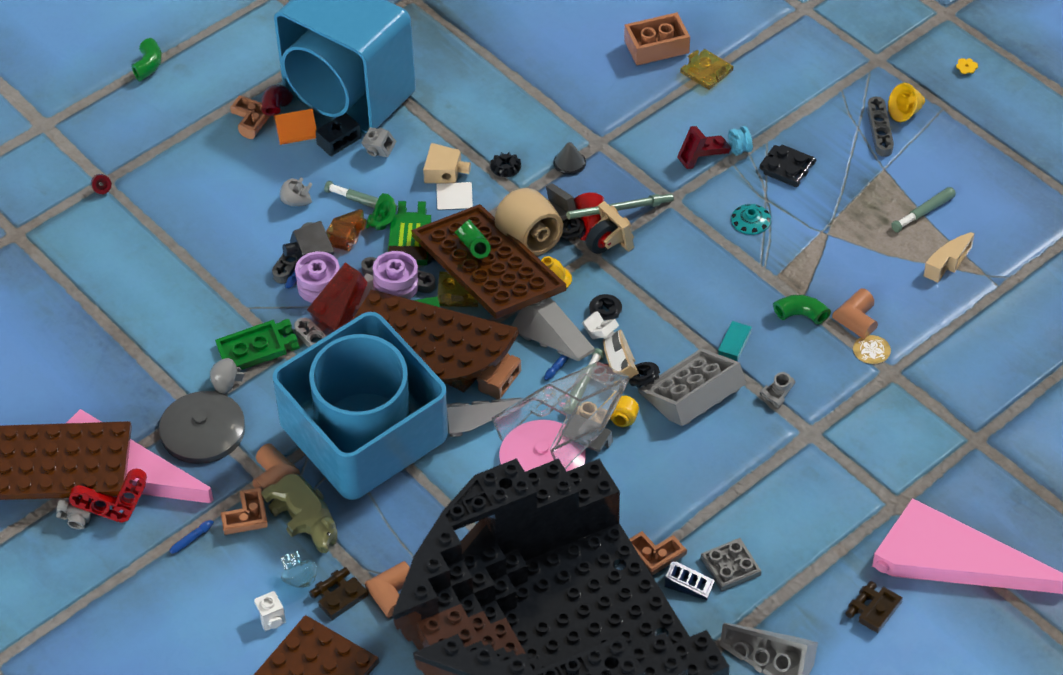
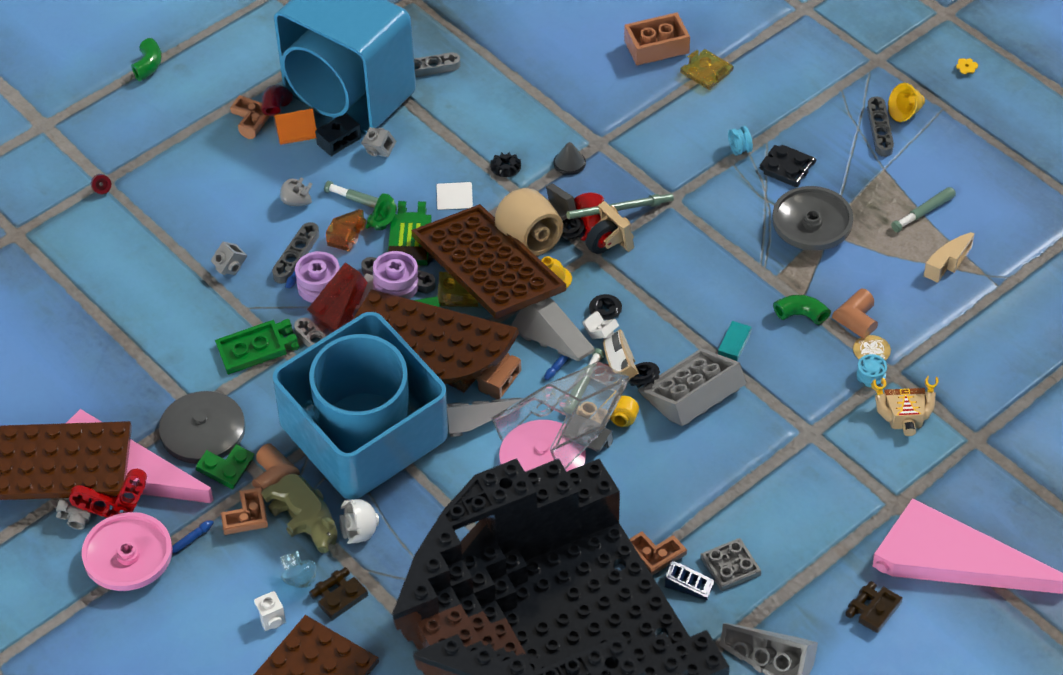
(127, 551): none -> bright pink dish
(224, 374): light grey piece -> none
(226, 471): none -> green plate
(228, 258): none -> light grey brick
(308, 240): black torso -> none
(358, 521): none -> white cylinder
(386, 585): nougat brick -> none
(424, 62): none -> light grey beam
(444, 165): tan torso -> none
(474, 240): green cylinder -> none
(698, 145): dark red bracket -> none
(751, 219): teal dish -> none
(778, 389): light grey plate -> none
(812, 218): none -> dark grey dish
(871, 369): none -> medium azure wheel
(905, 407): none -> tan torso

